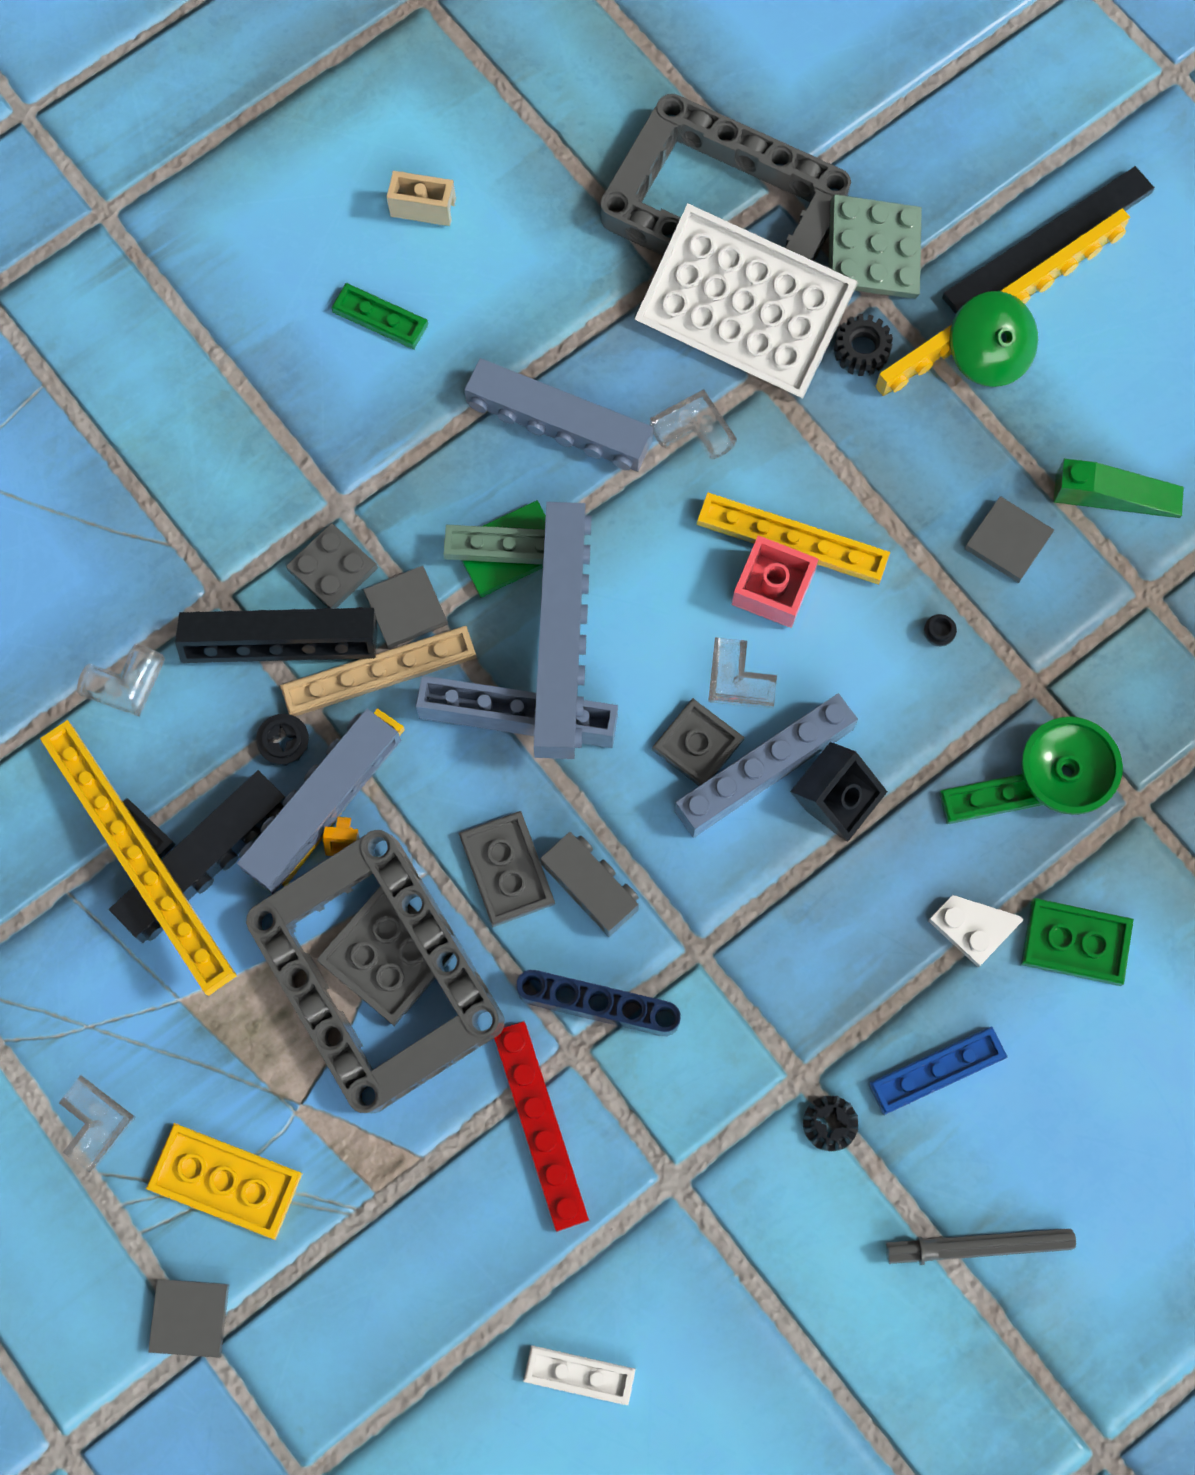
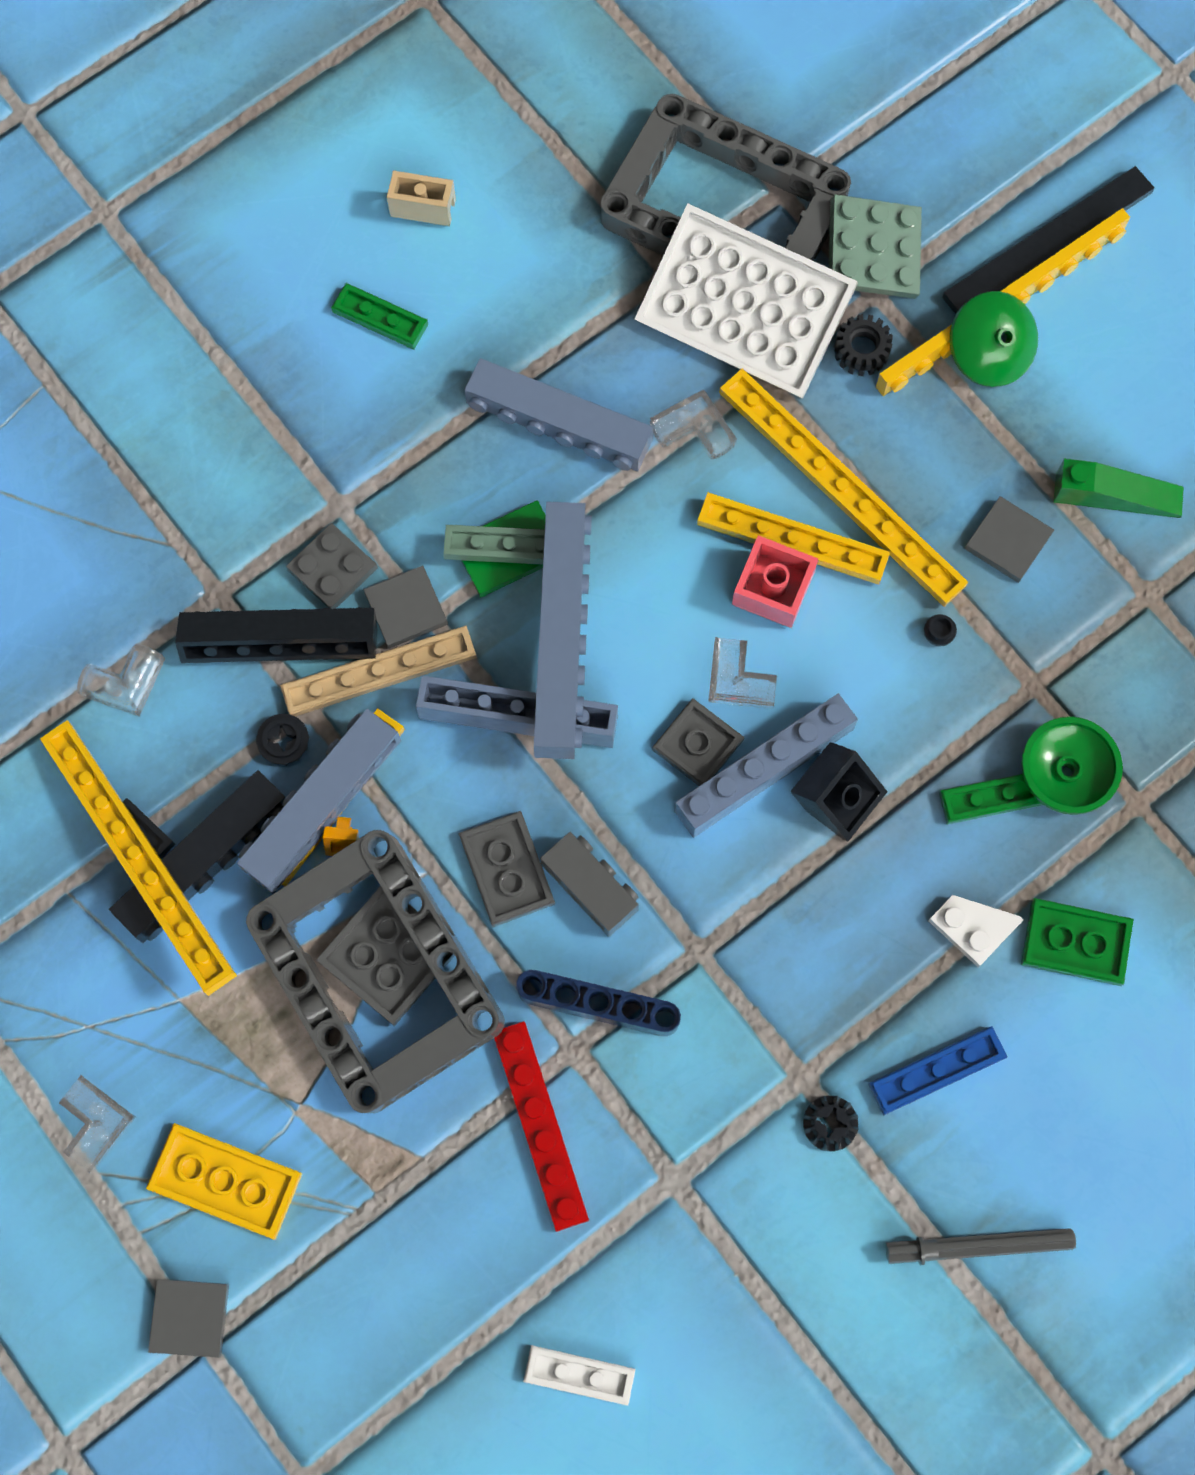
(843, 487): none -> yellow plate

